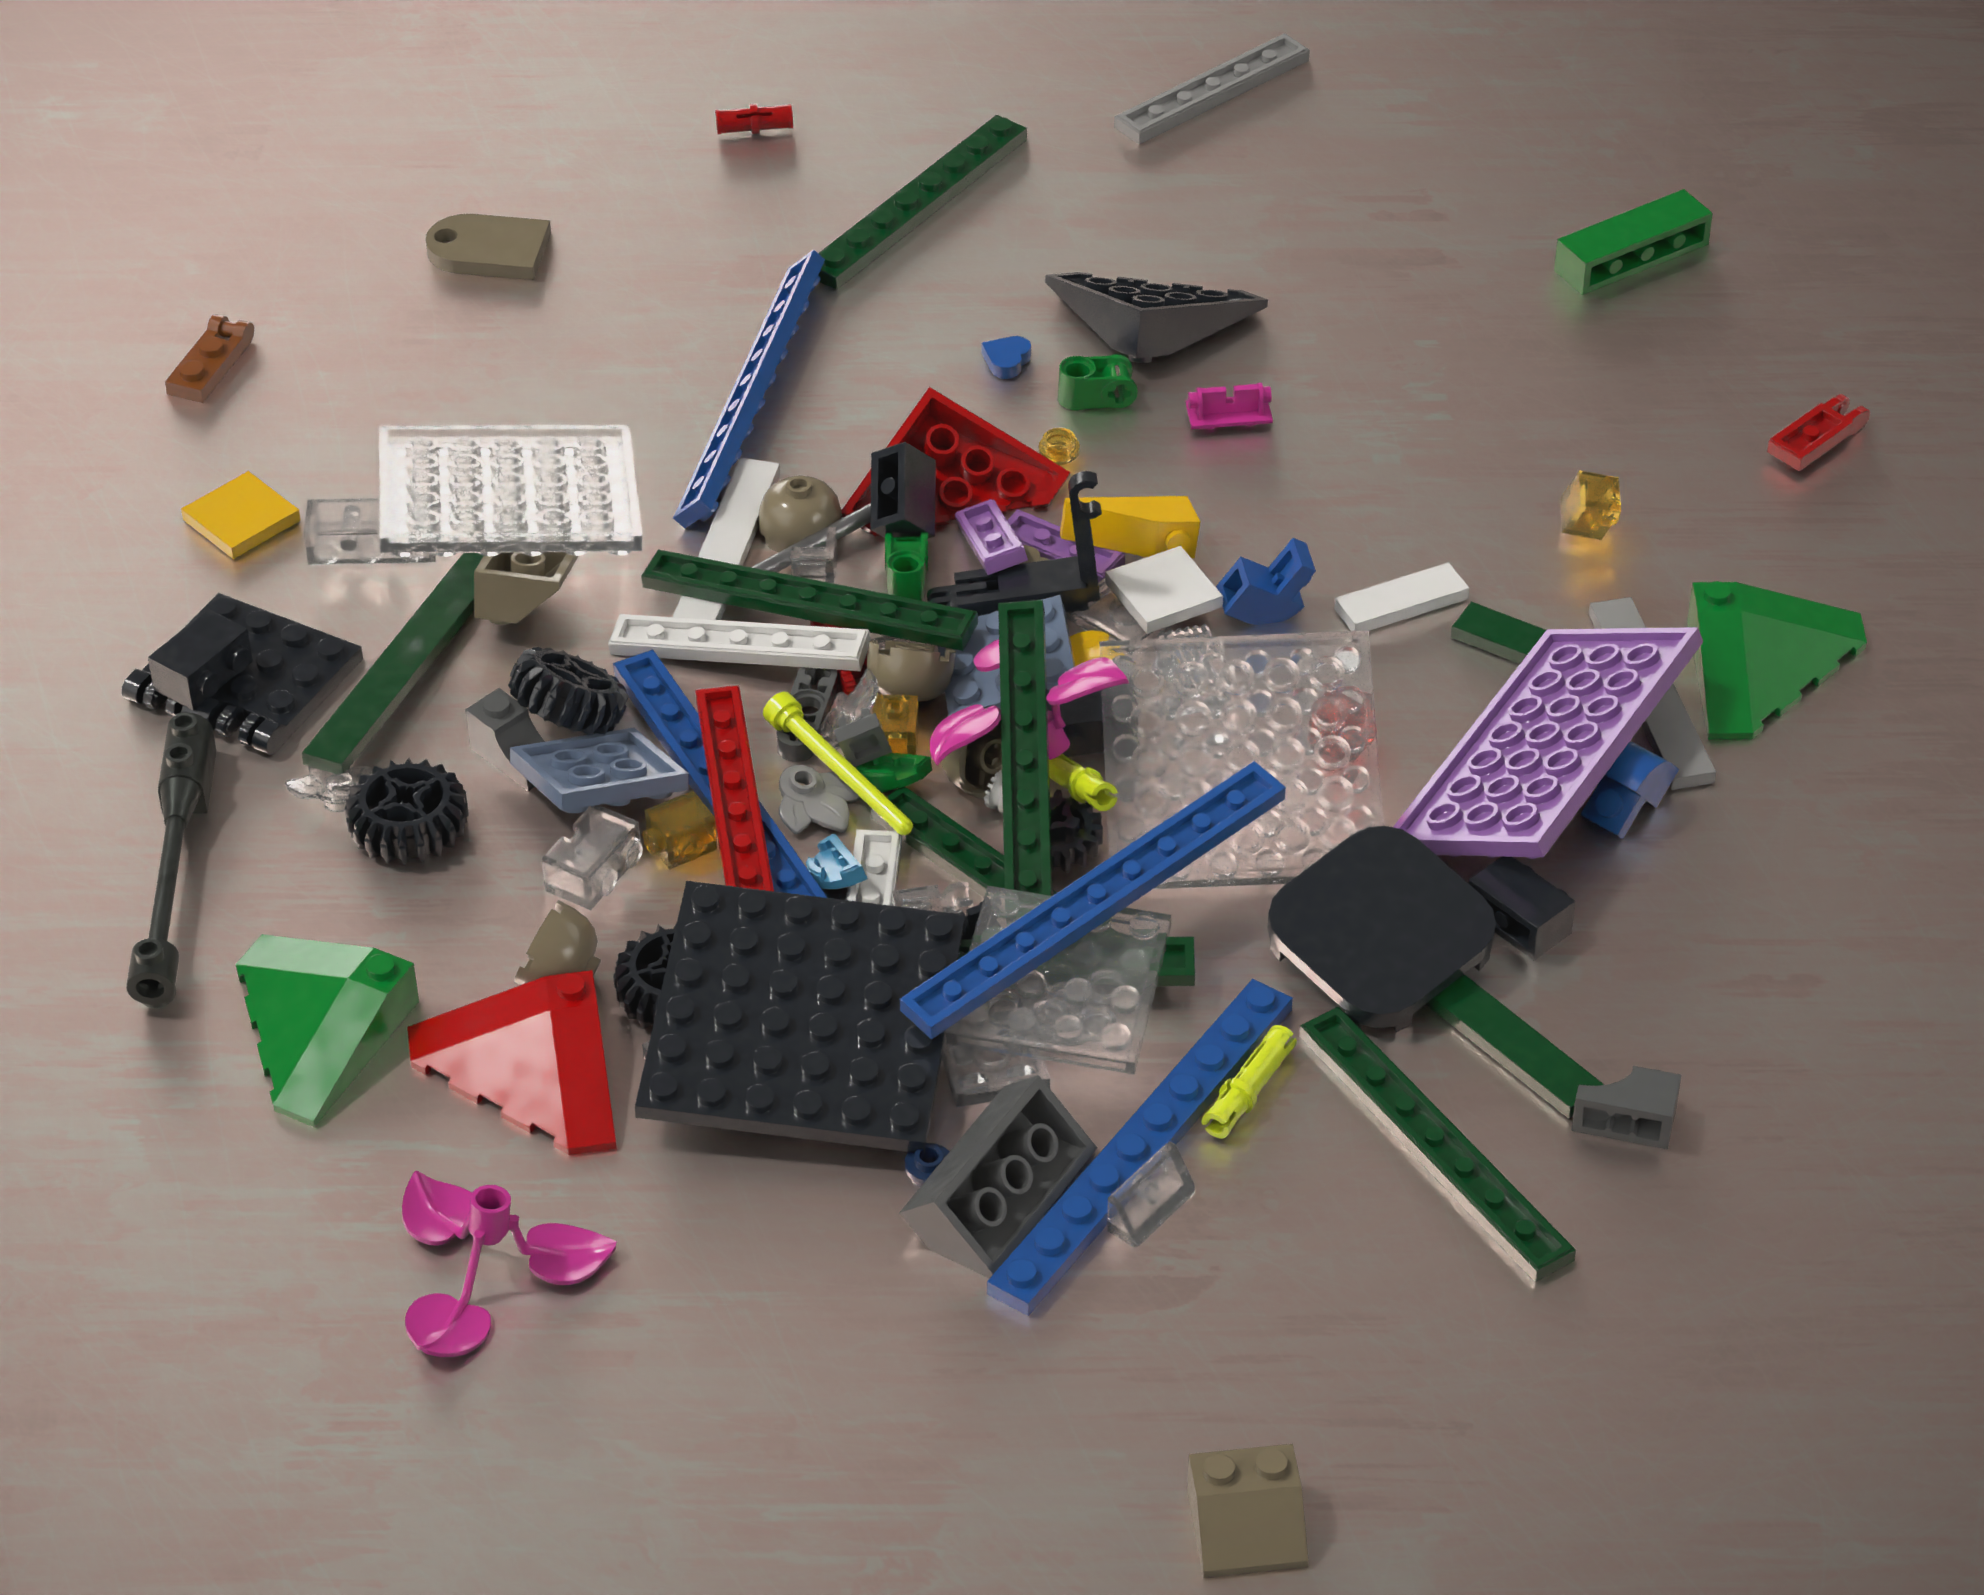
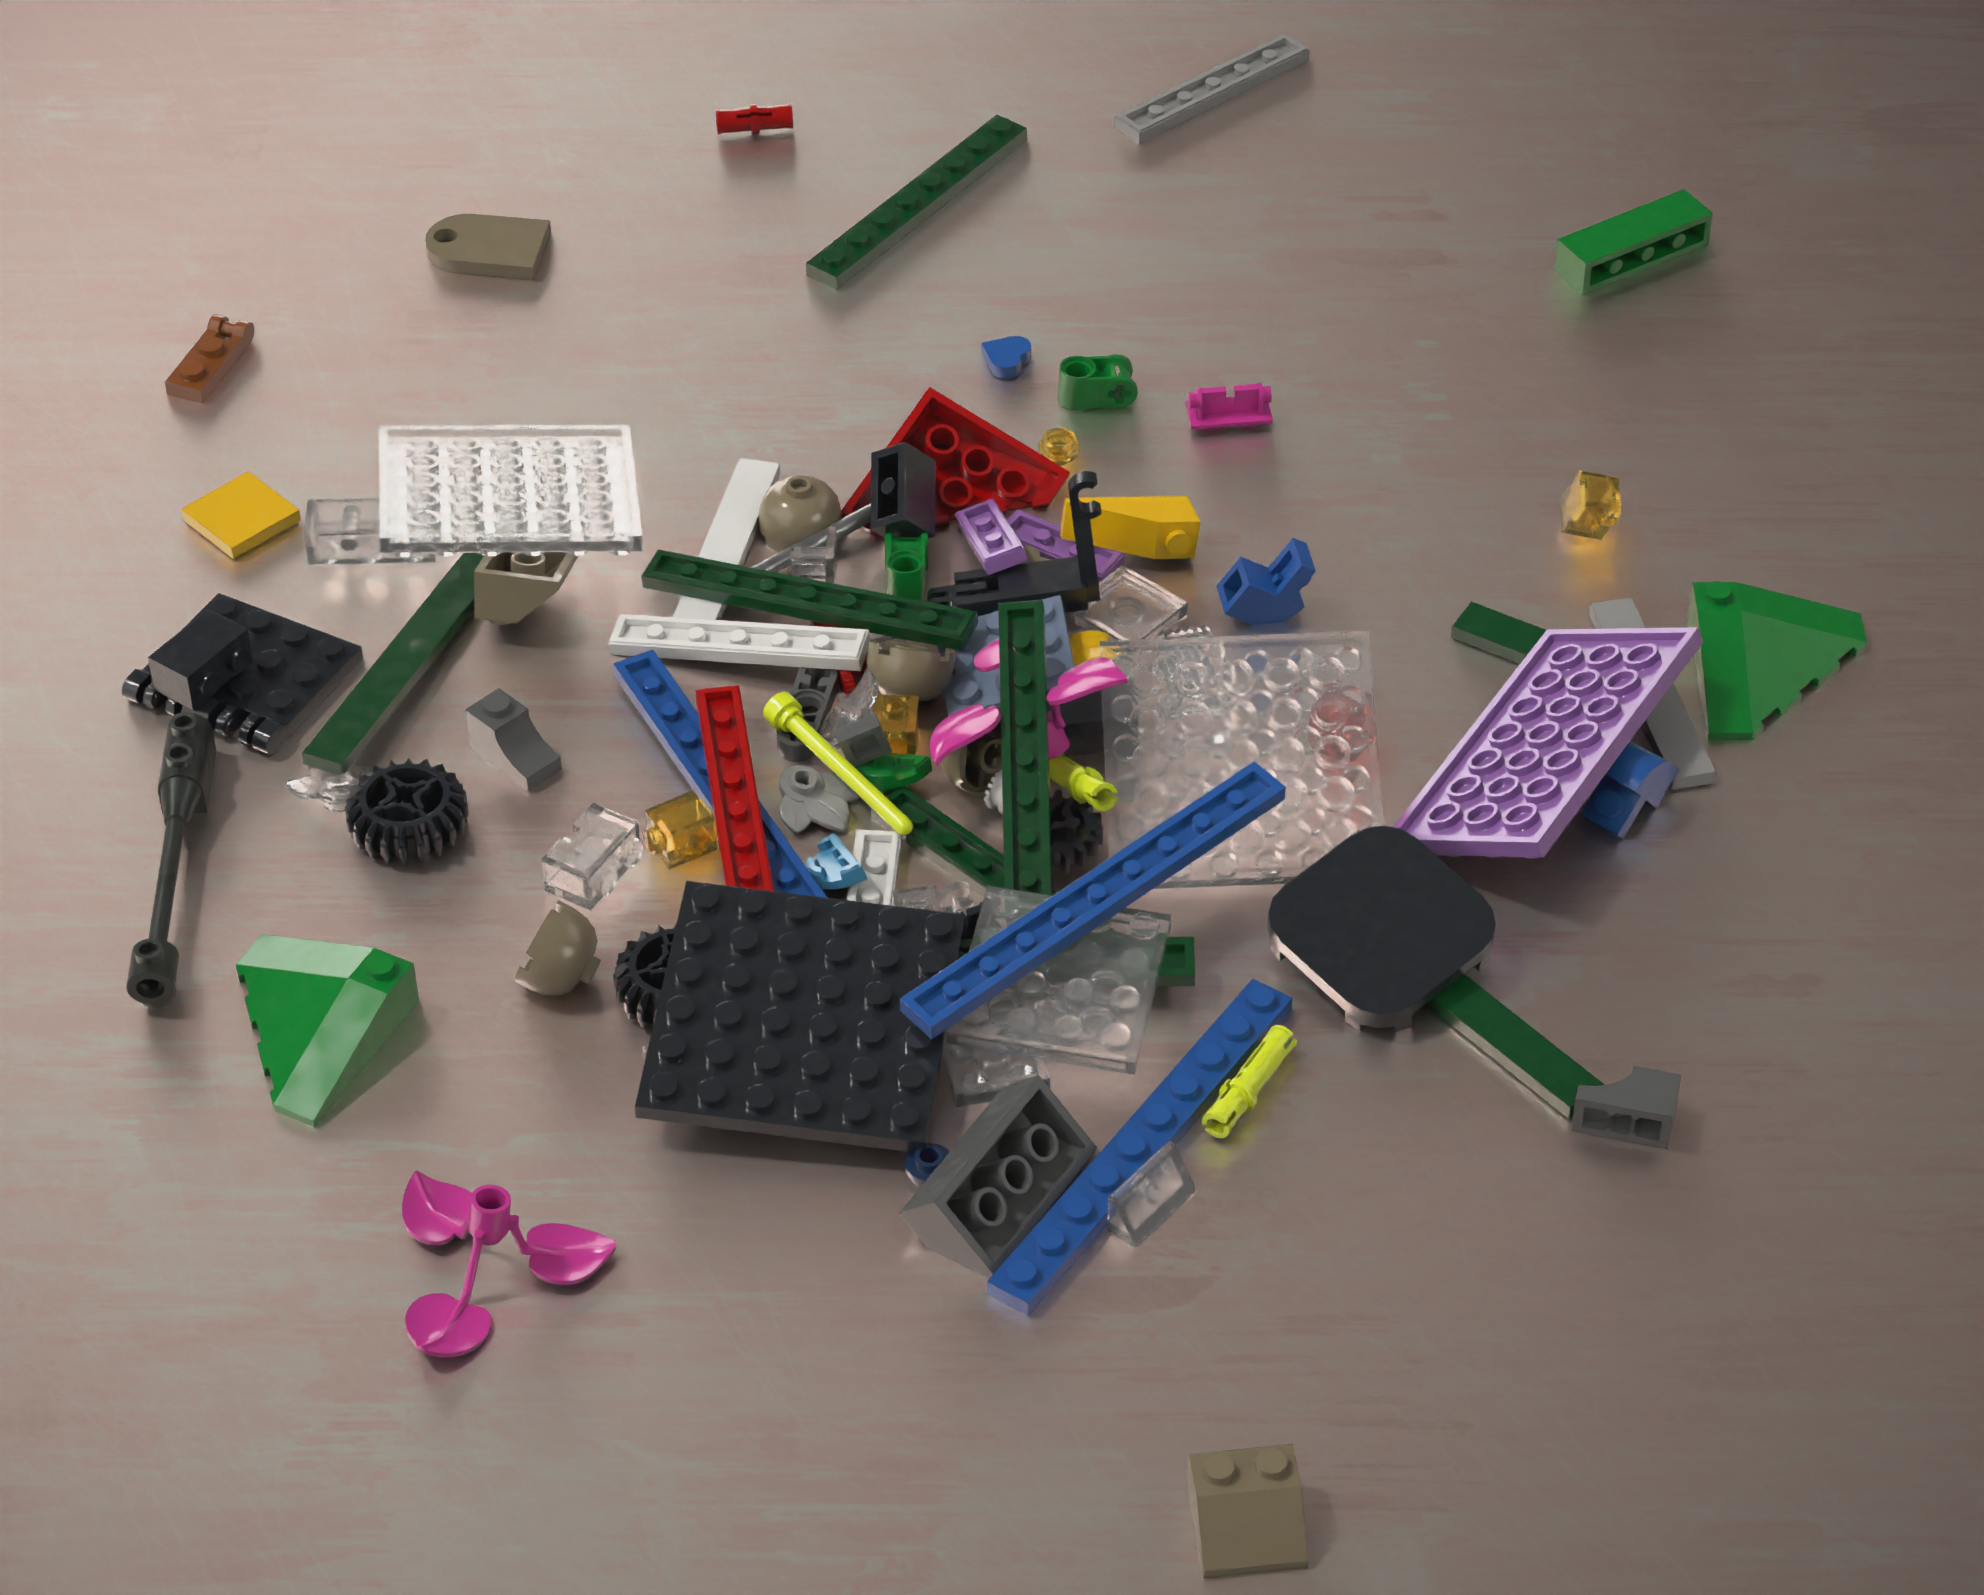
(532, 1055): red slope -> none
(568, 691): black gear -> none
(599, 769): sand blue plate -> none
(748, 391): blue plate -> none
(1151, 317): black slope -> none
(1163, 589): white tile -> none
(1402, 598): white tile -> none
(1438, 1144): dark green tile -> none
(1525, 906): black brick -> none
(1817, 432): red hinge -> none

